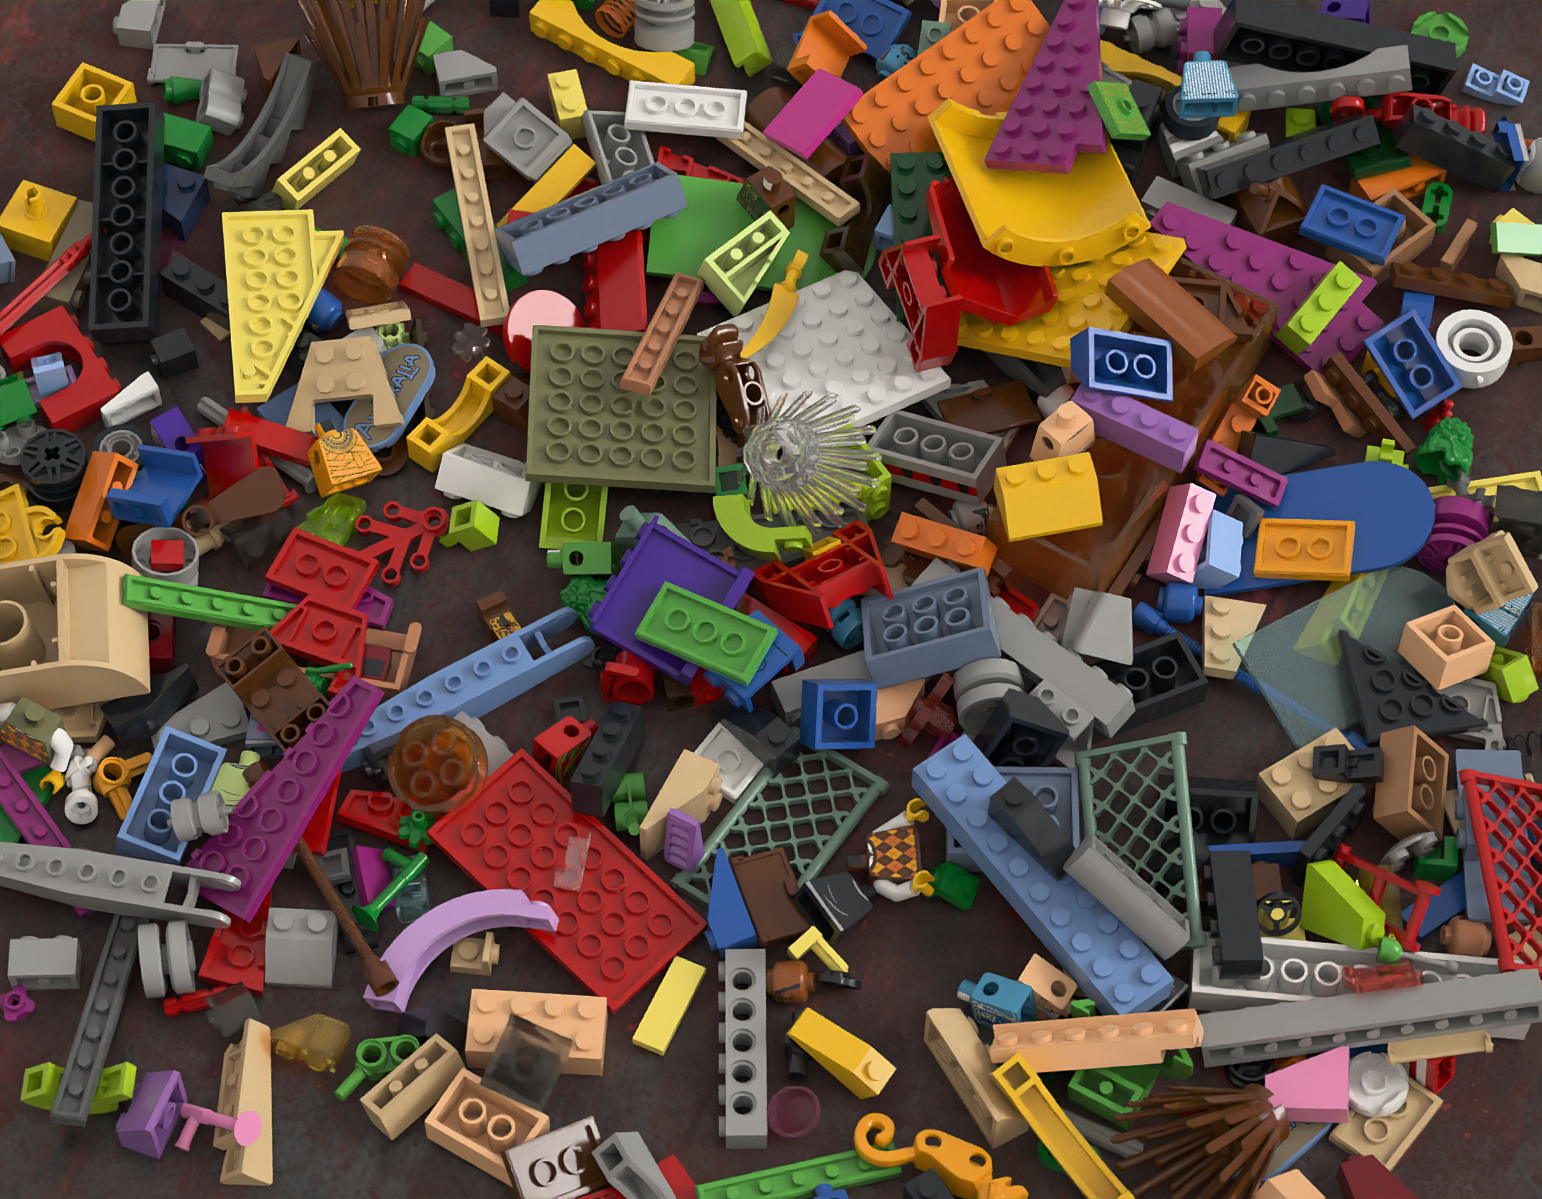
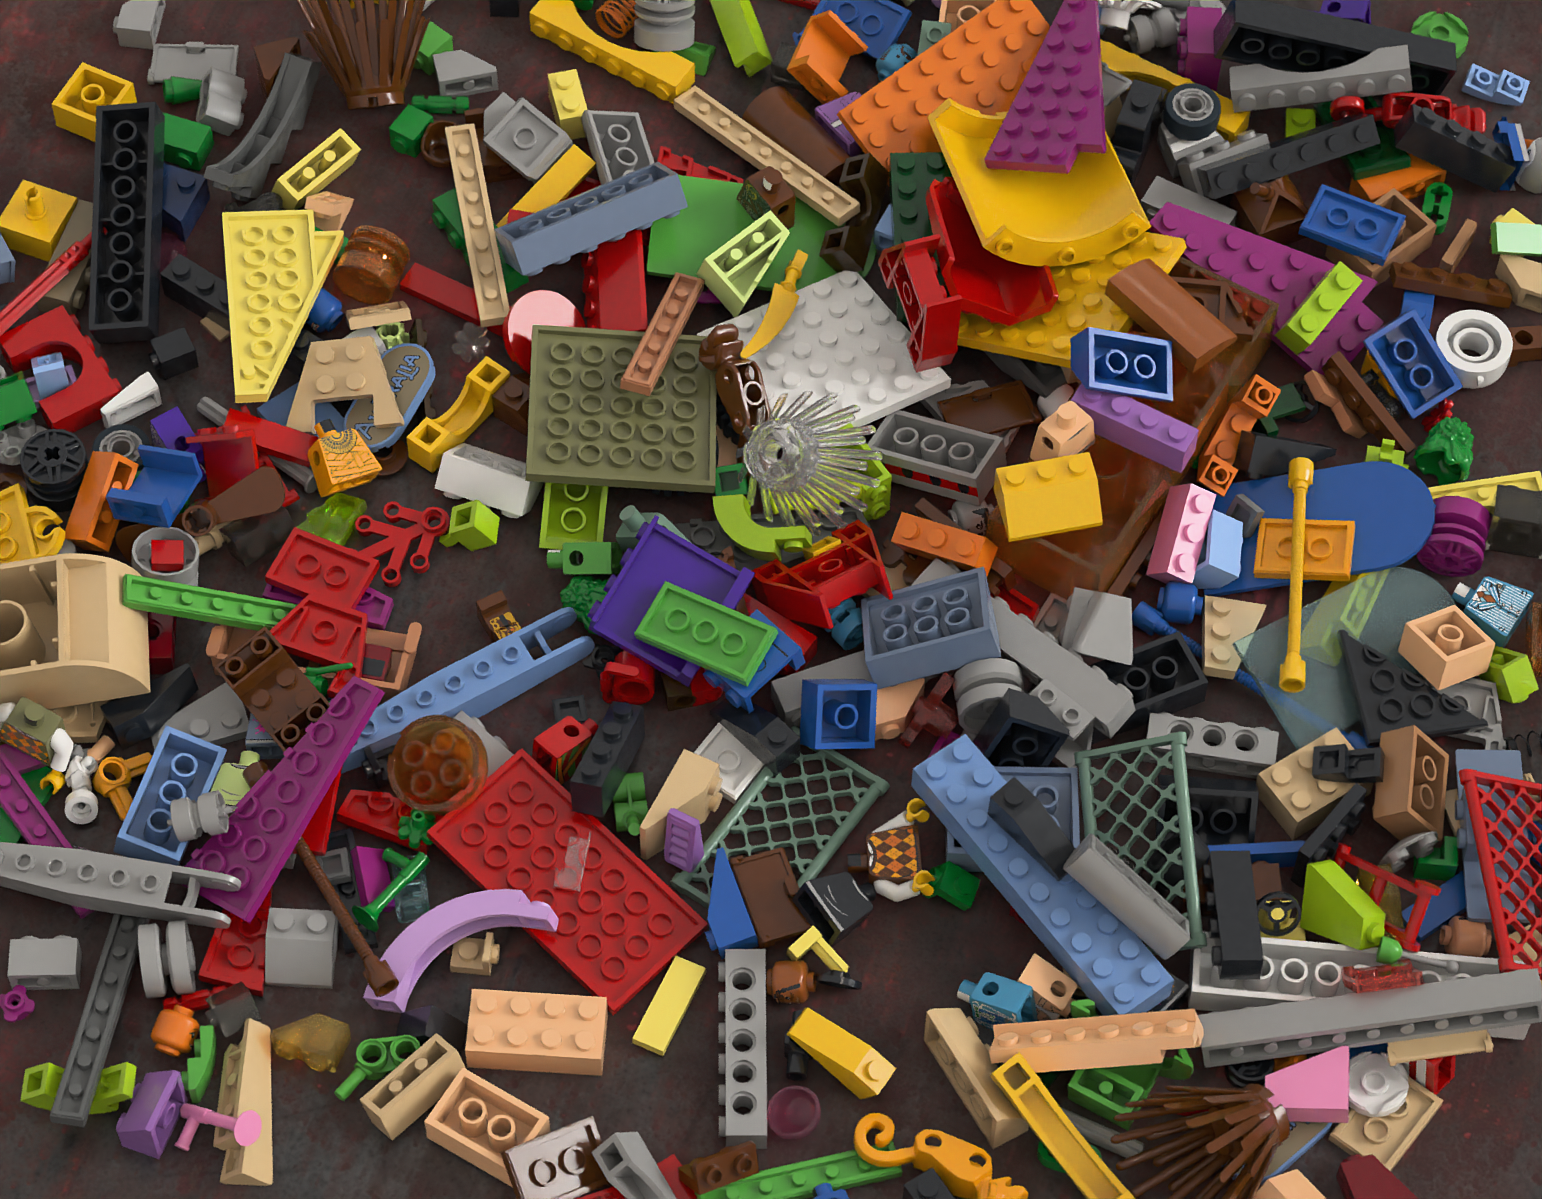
(175, 1031): none -> orange head
(202, 1066): none -> bright green slope
(329, 210): none -> light nougat slope
(526, 1062): clear smoke brick -> none
(685, 109): white tile -> none
(721, 1168): none -> reddish brown bracket
(813, 113): dark pink tile -> none
(1118, 110): bright green plate -> none
(1207, 88): dark azure torso -> none
(1224, 757): none -> light grey brick
(1240, 473): magenta plate -> none
(1292, 671): none -> yellow hose
(1461, 490): dark grey arm -> none
(1489, 574): tan piece -> none

